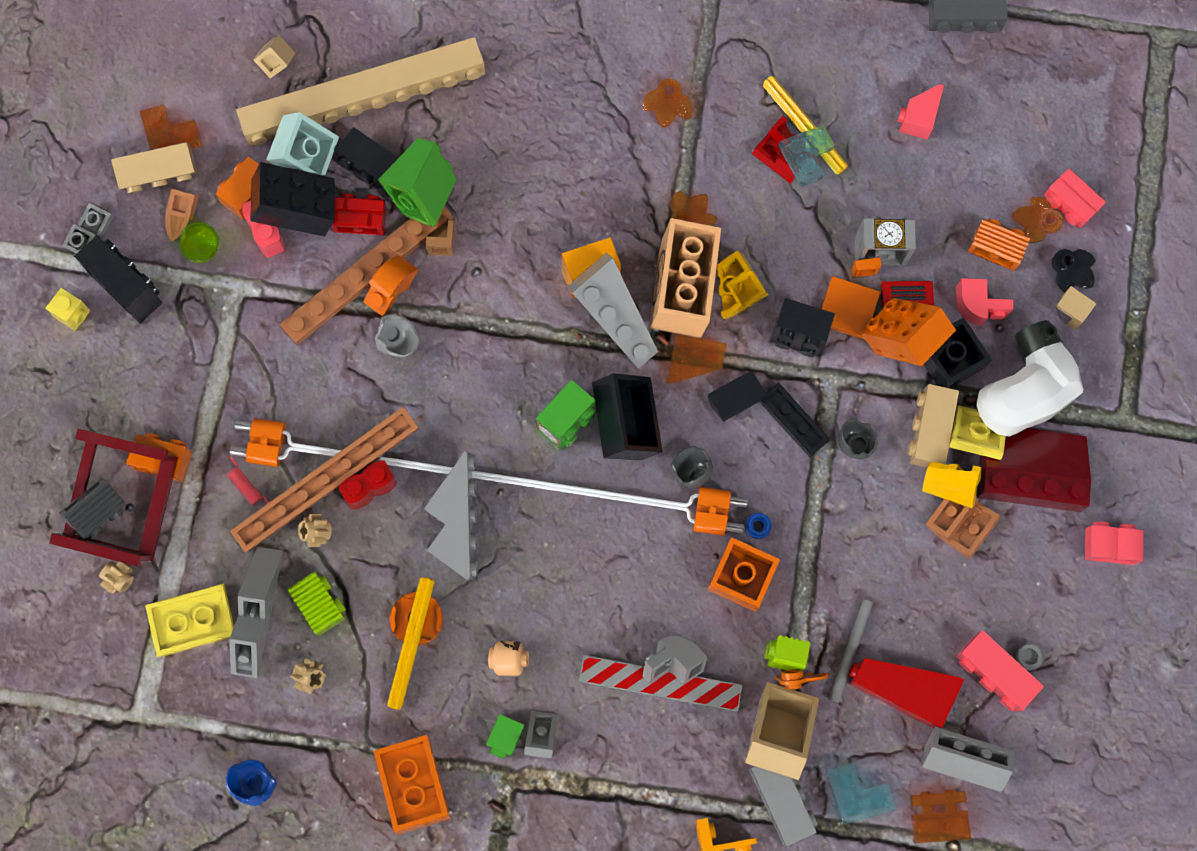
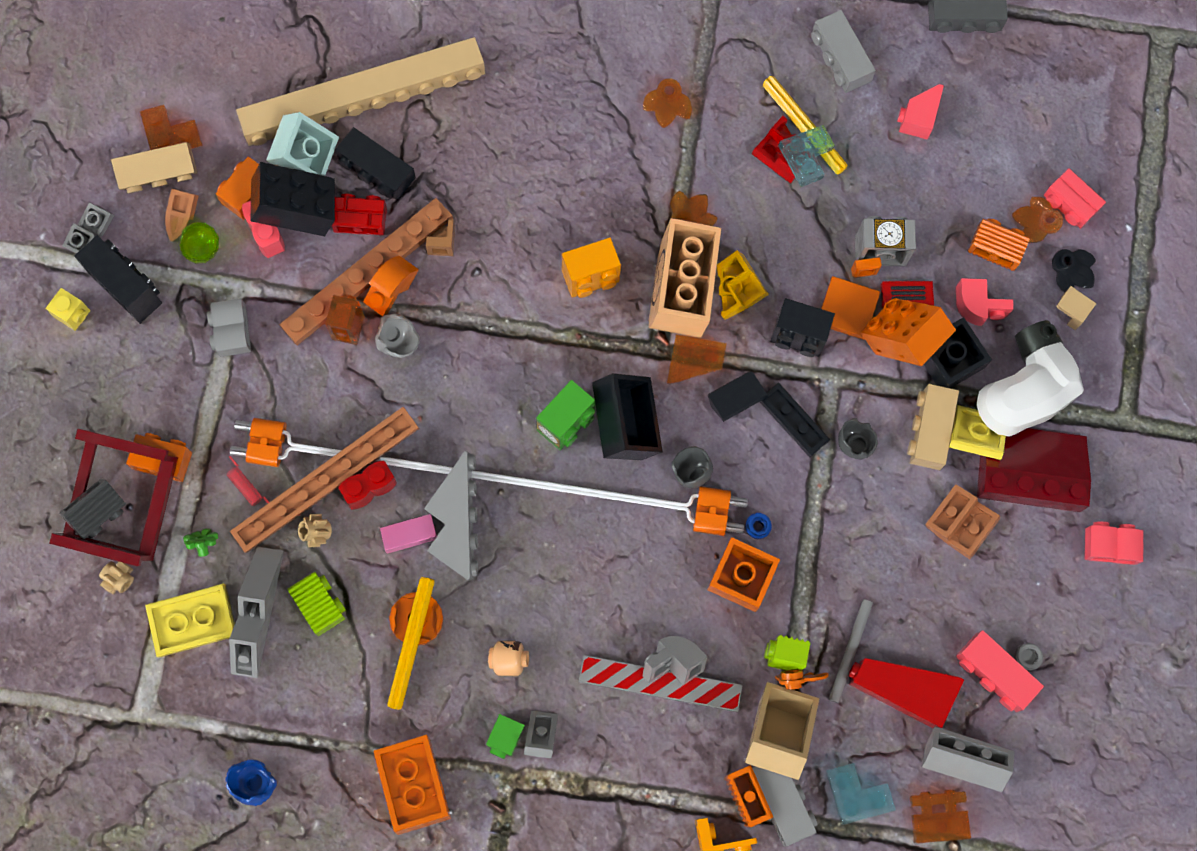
(201, 541): none -> bright green plant
(229, 327): none -> light grey brick
(274, 56): tan panel -> none
(308, 676): tan gear -> none
(345, 319): none -> clear orange brick
(408, 533): none -> bright pink slope
(420, 182): bright green slope -> none
(610, 303): light grey wedge -> none
(748, 796): none -> orange brick
(843, 51): none -> light grey brick
(952, 483): yellow slope -> none

